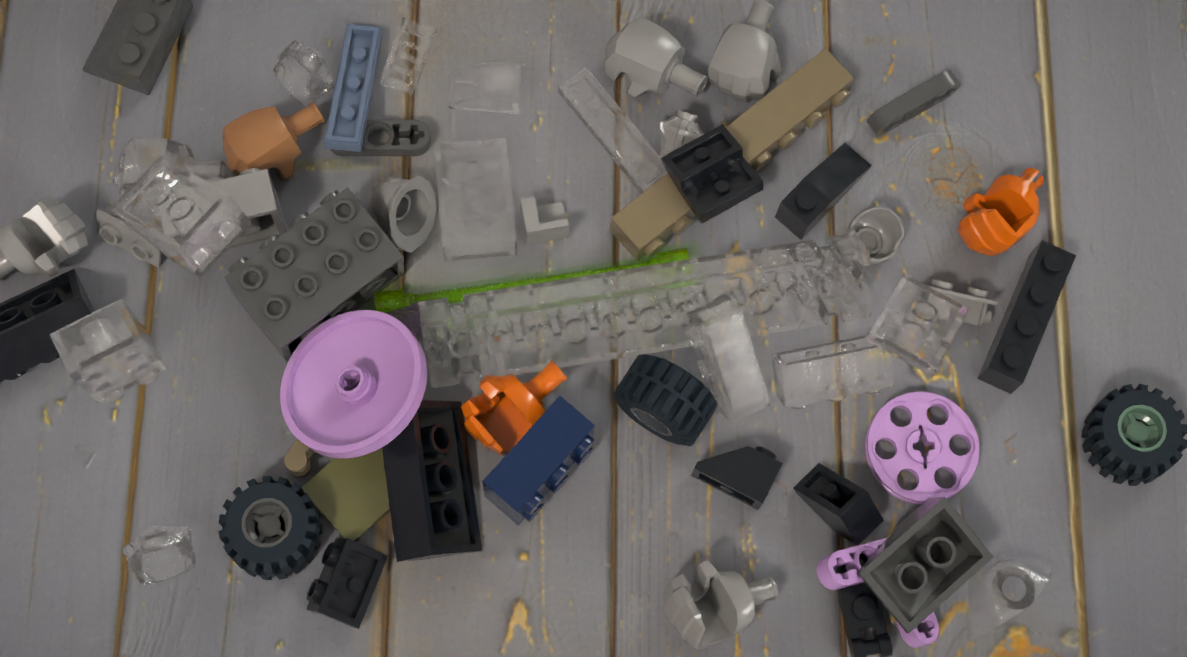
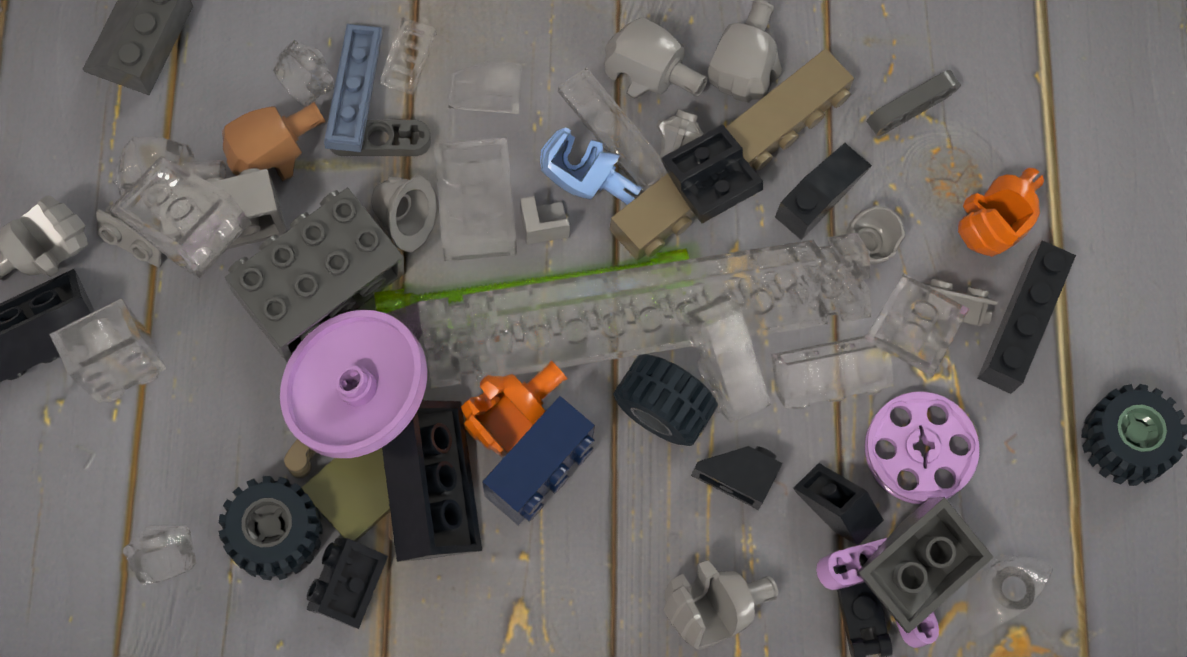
(593, 172): none -> light blue piece

